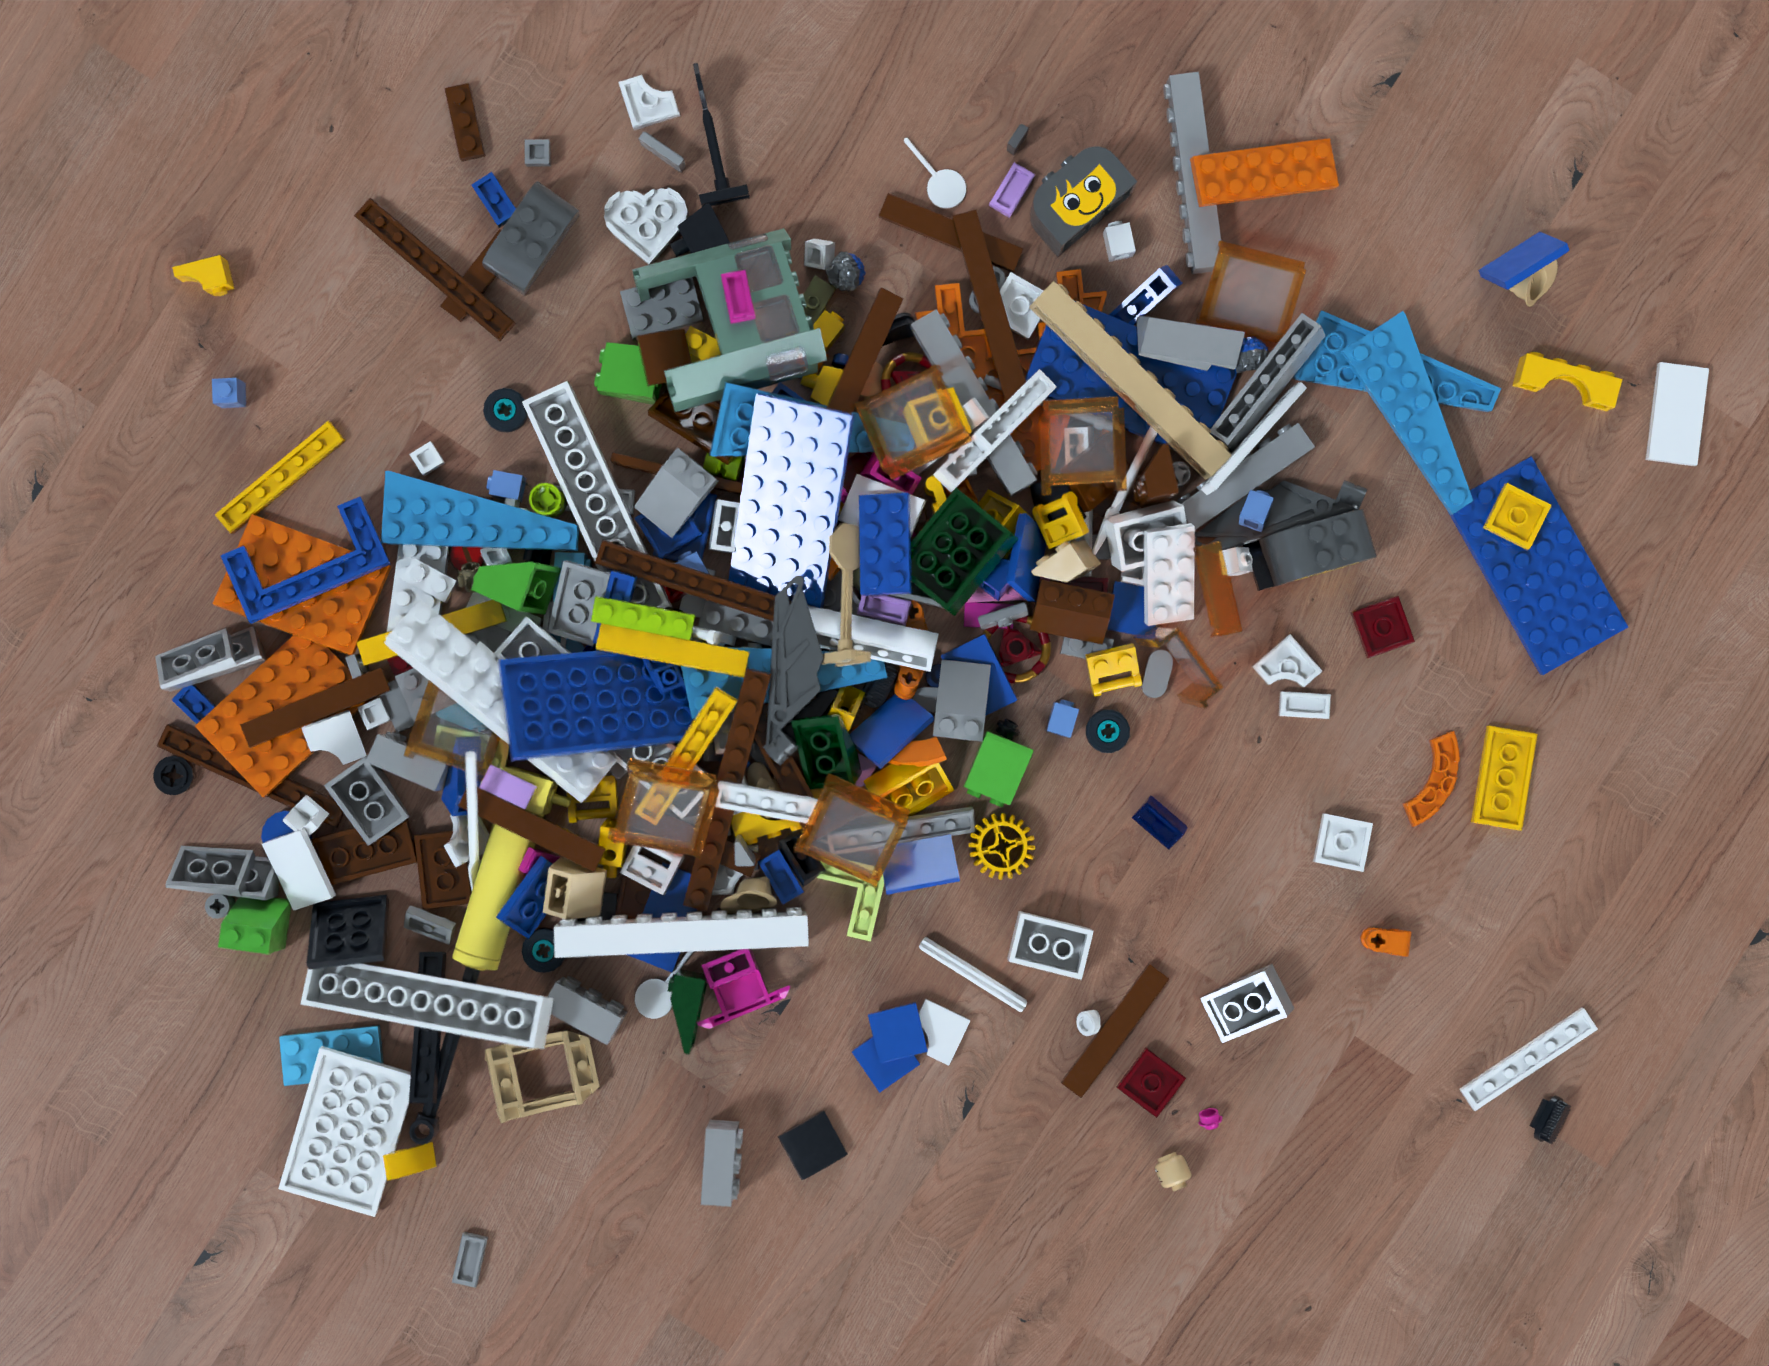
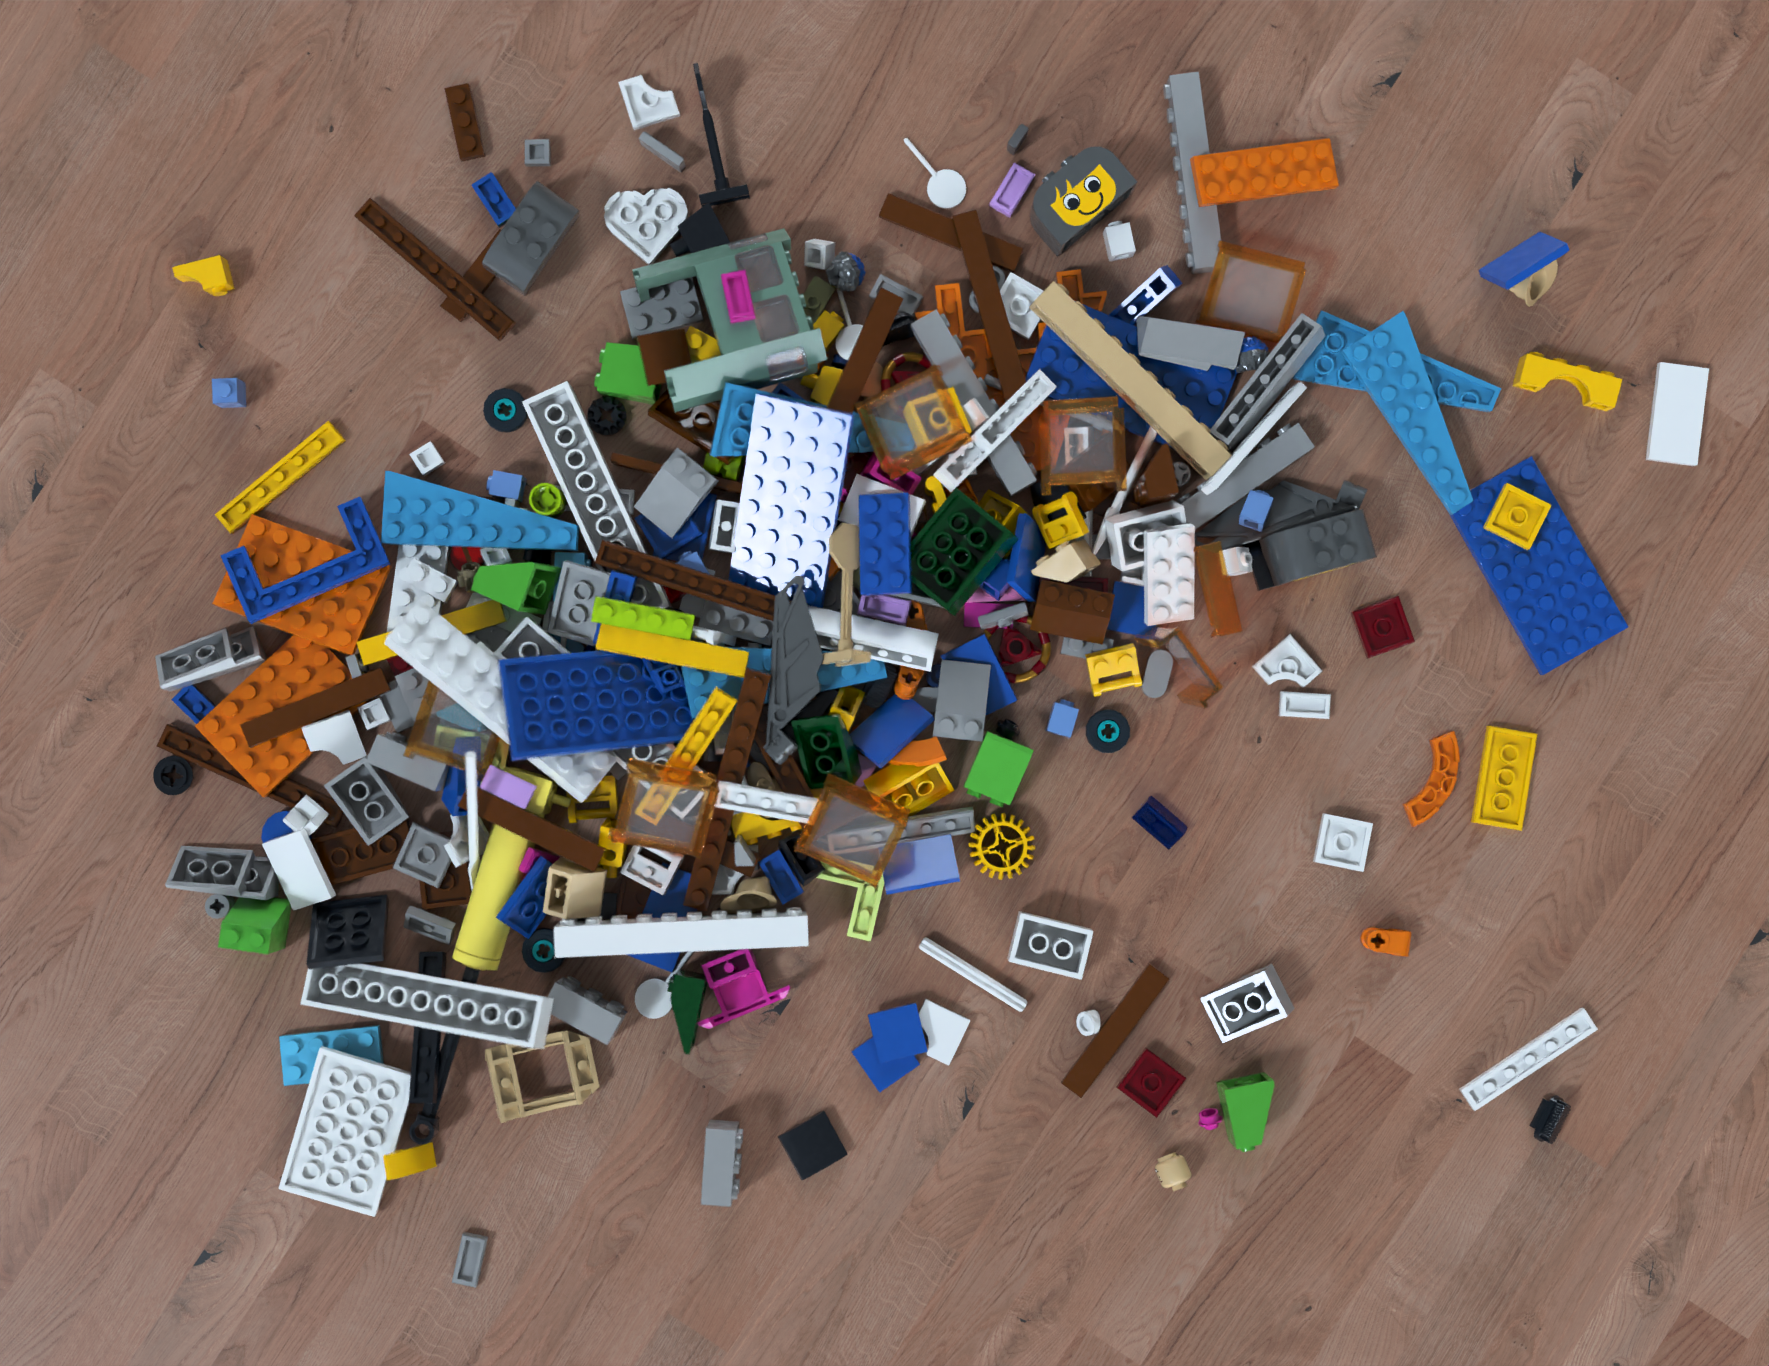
(424, 855): none -> light grey tile
(618, 415): none -> black gear
(847, 337): none -> white piece
(911, 299): none -> light grey tile
(1246, 1108): none -> bright green slope

